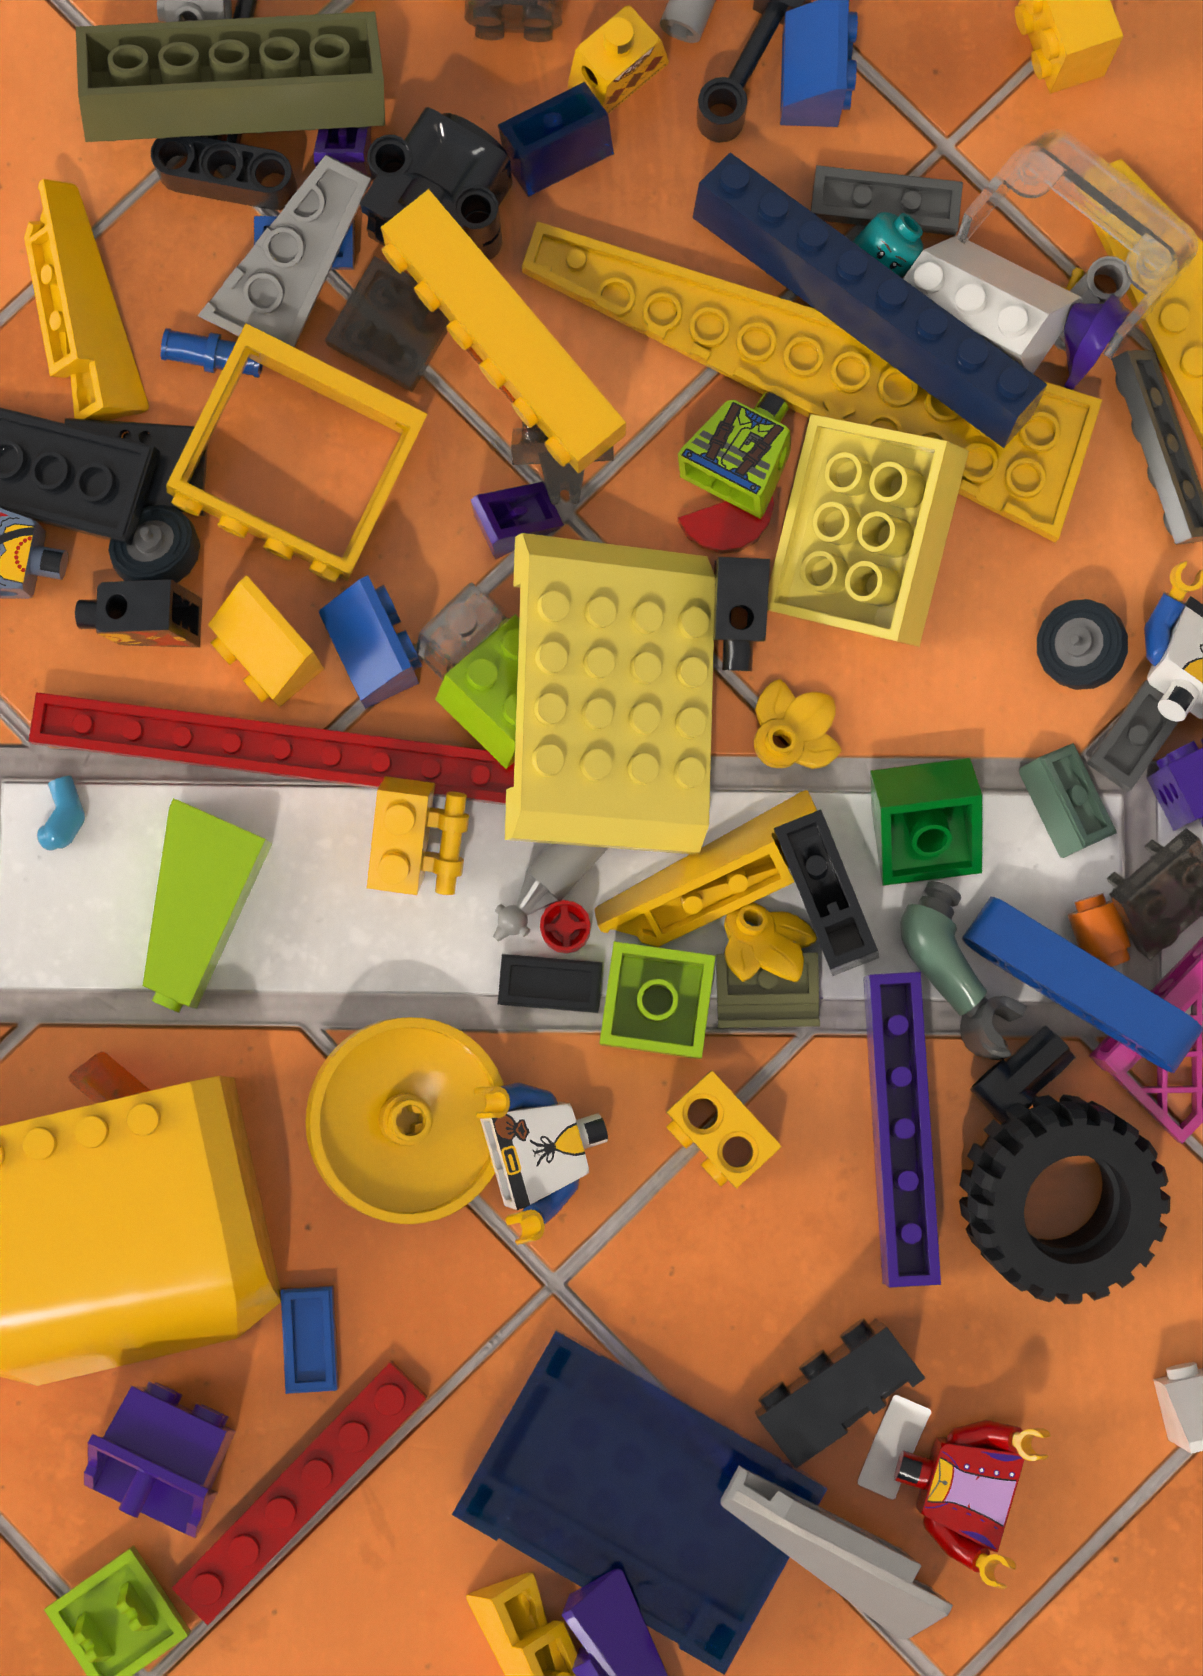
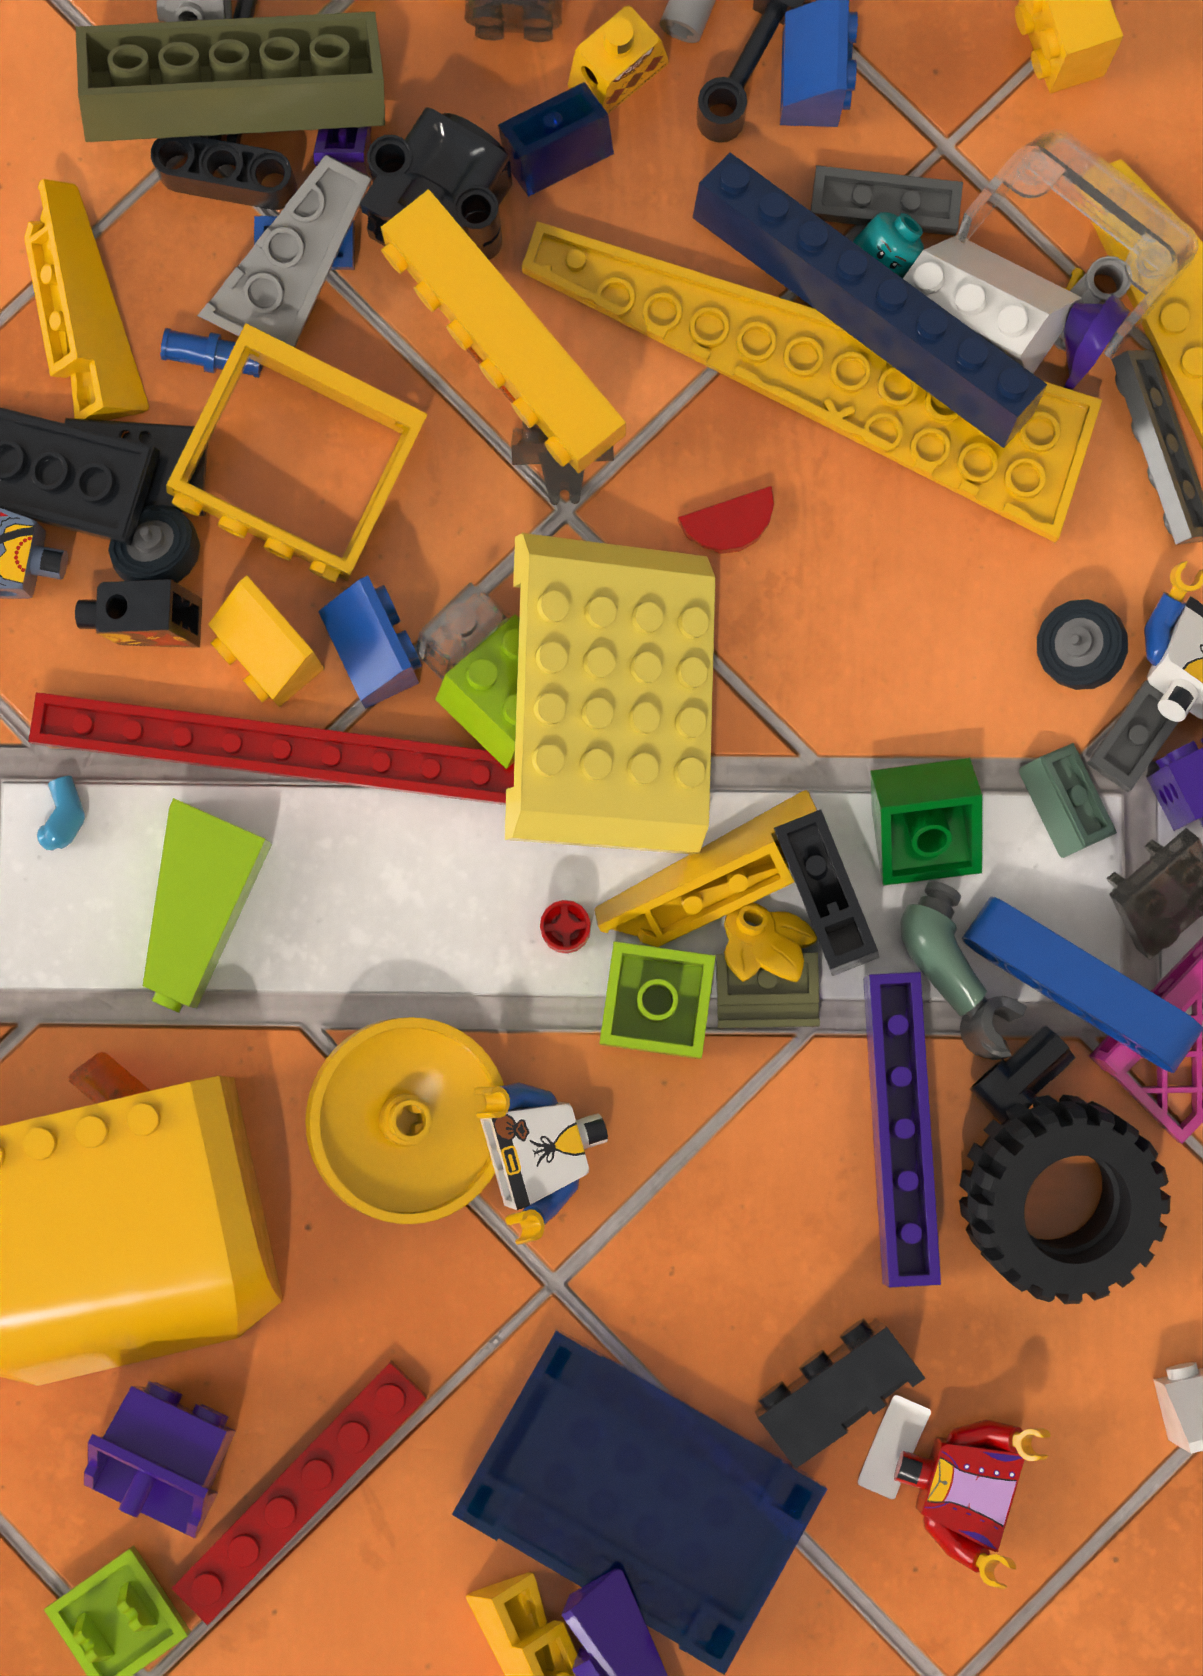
(309, 1339): blue tile -> none
(388, 326): clear smoke plate -> none
(402, 837): yellow brick -> none
(512, 512): dark purple slope -> none
(546, 883): light grey wheel -> none
(550, 983): black tile -> none
(731, 1121): yellow brick -> none
(740, 453): torso -> none
(743, 585): black torso -> none
(798, 721): yellow plate -> none
(842, 1555): light grey wedge -> none
(866, 528): light yellow slope -> none
(1100, 930): orange brick -> none

